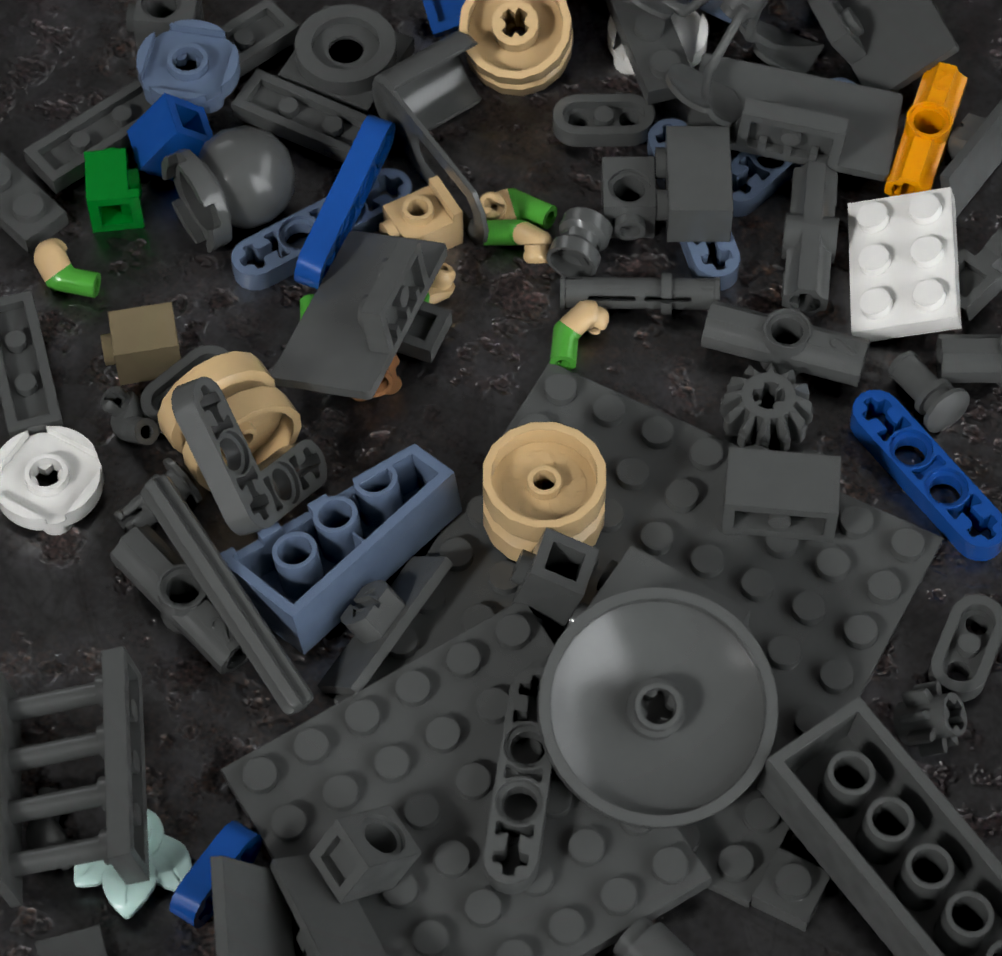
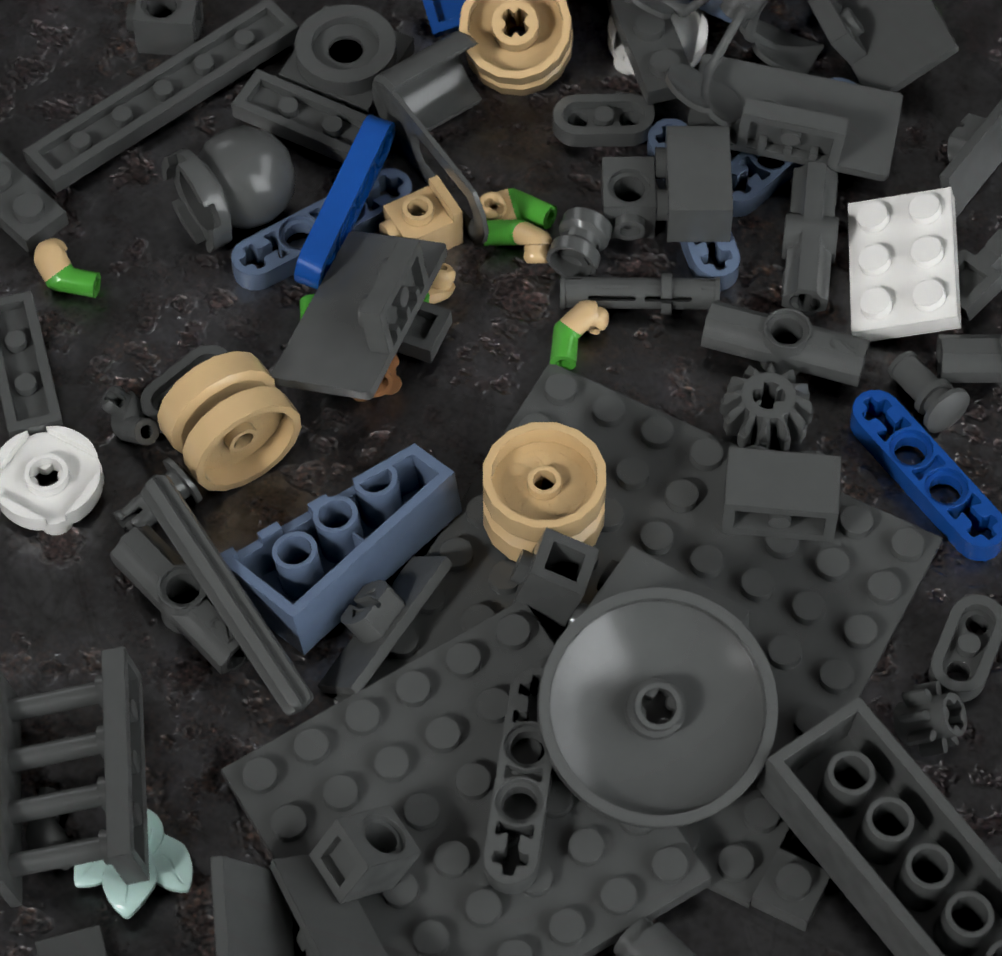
(112, 191): green brick -> none
(141, 342): dark tan brick -> none
(166, 129): blue brick -> none
(189, 40): sand blue plate -> none
(193, 896): blue beam -> none
(242, 487): dark grey beam -> none
(927, 131): light orange piece -> none

